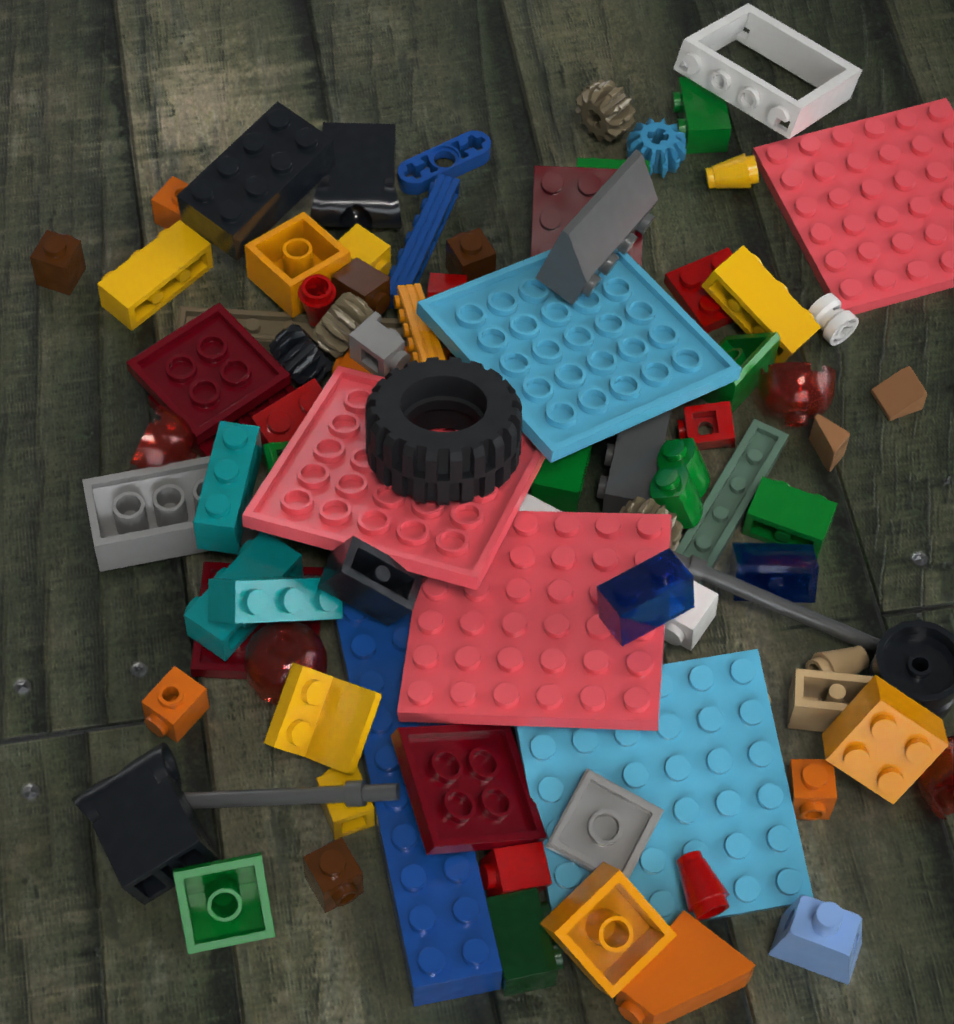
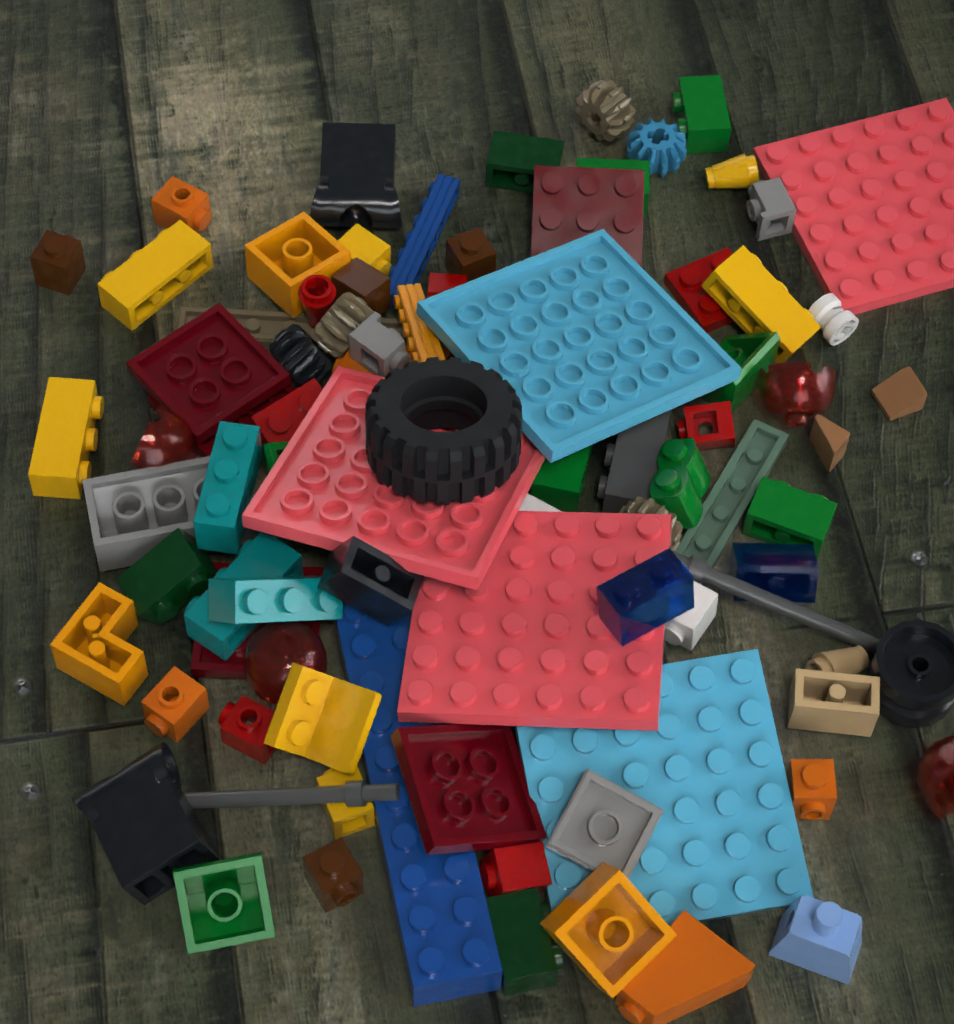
(65, 438): none -> yellow brick
(95, 645): none -> light orange brick
(167, 577): none -> dark green brick
(247, 737): none -> red brick
(256, 180): black brick -> none
(451, 149): blue beam -> none
(513, 159): none -> dark green brick
(601, 231): dark grey slope -> none
(701, 886): red cone -> none
(770, 208): none -> light grey brick
(784, 46): white window -> none
(884, 739): light orange brick -> none

